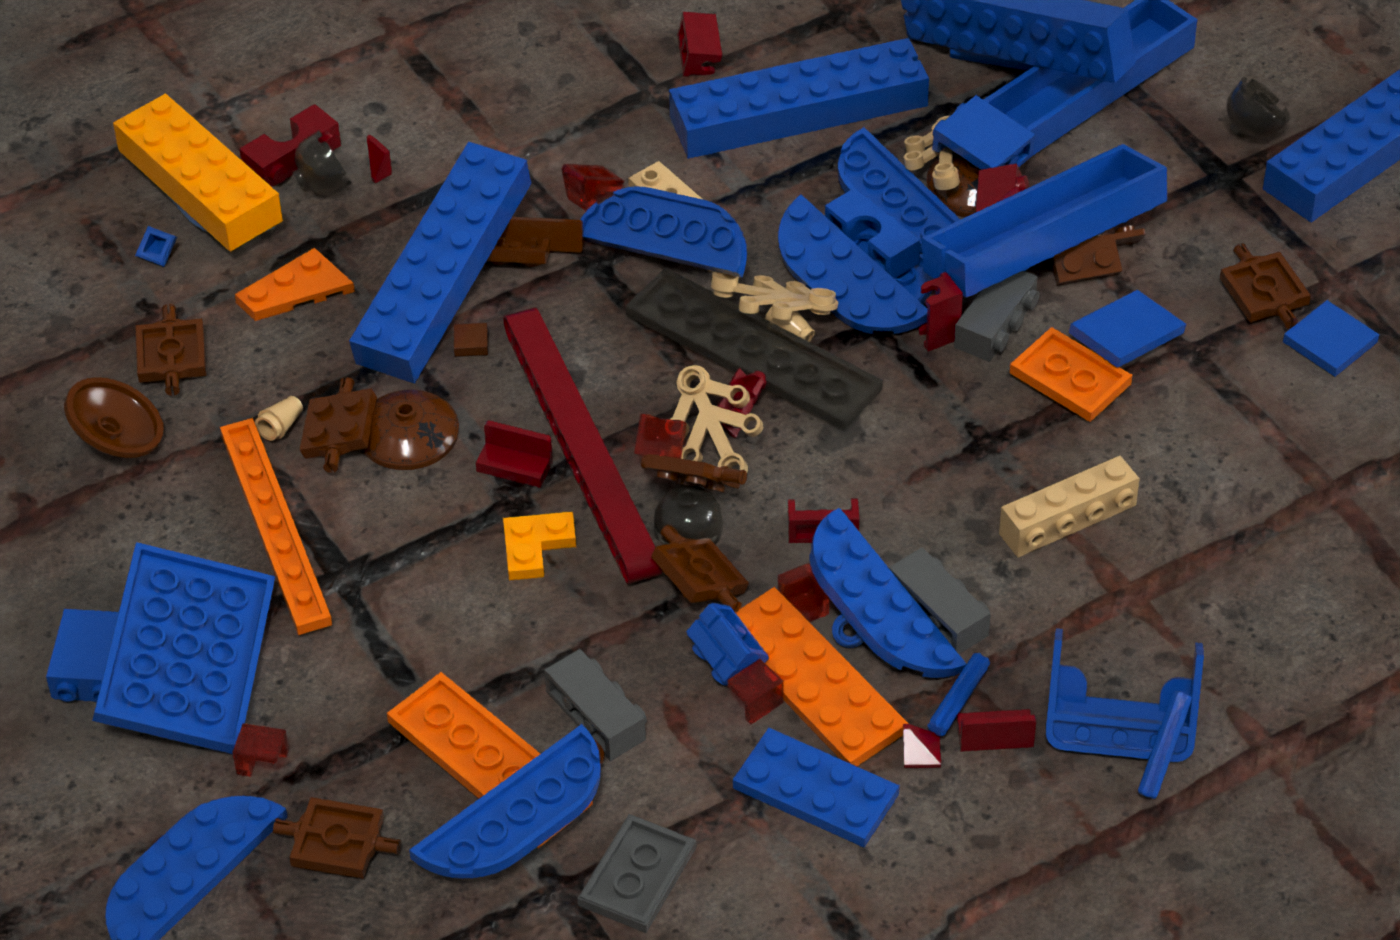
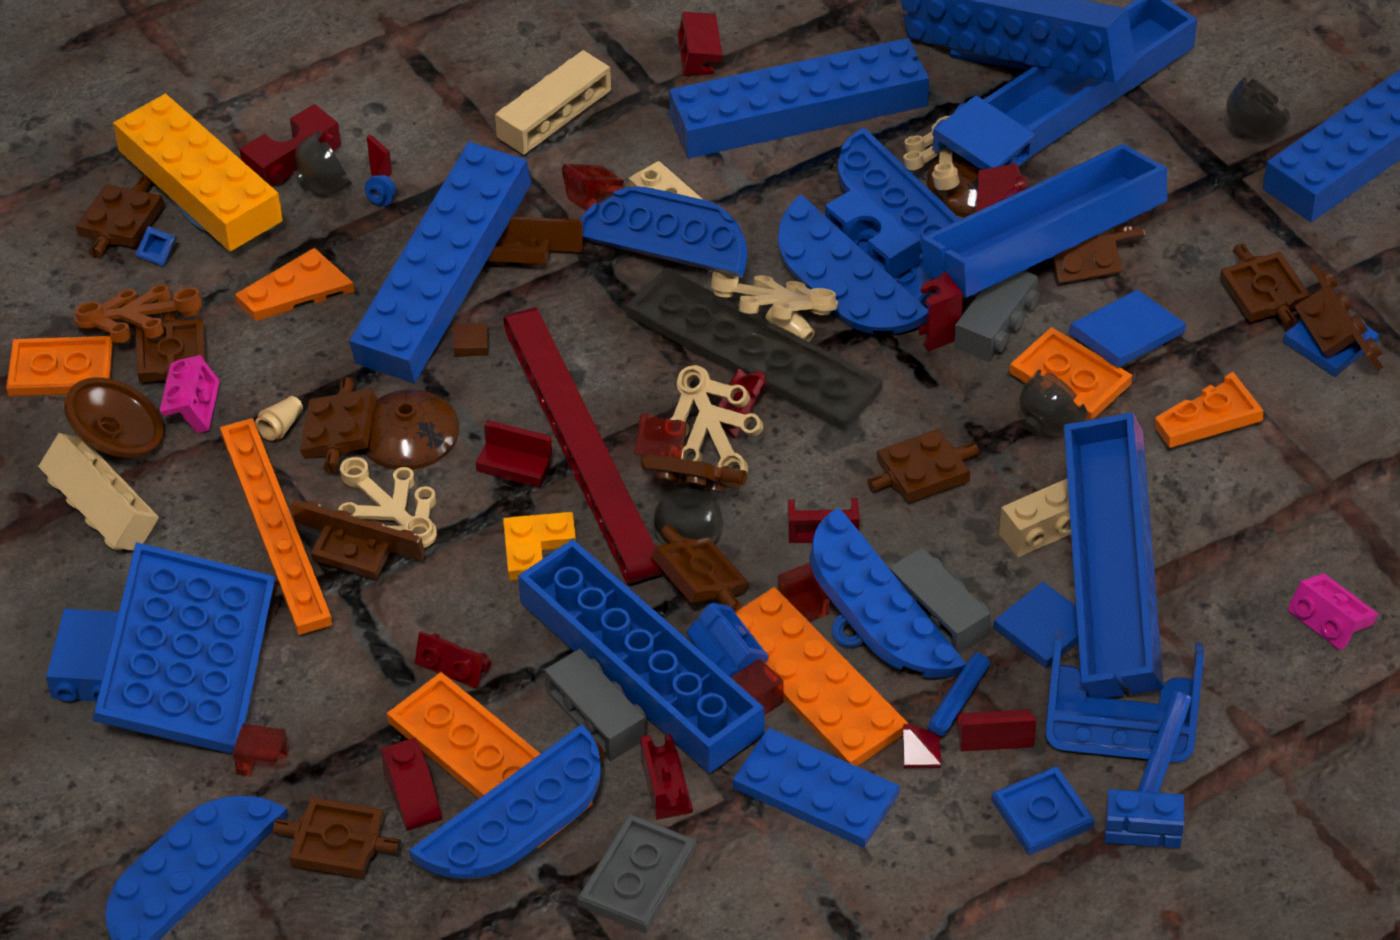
(57, 364): none -> orange tile
(98, 492): none -> tan brick
(119, 216): none -> reddish brown plate
(134, 310): none -> dark orange plant
(191, 391): none -> dark pink bracket
(354, 542): none -> reddish brown bracket
(356, 475): none -> tan plant
(380, 190): none -> blue plate
(410, 784): none -> dark red slope
(451, 659): none -> dark red hinge
(553, 102): none -> tan brick
(643, 654): none -> blue brick
(665, 778): none -> dark red hinge
(923, 466): none -> reddish brown plate
(1034, 620): none -> blue tile
(1042, 810): none -> blue tile
(1049, 405): none -> clear smoke cylinder
(1113, 557): none -> blue piece
(1144, 818): none -> blue brick
(1212, 413): none -> orange wing
(1330, 321): none -> reddish brown bracket
(1330, 610): none -> dark pink bracket

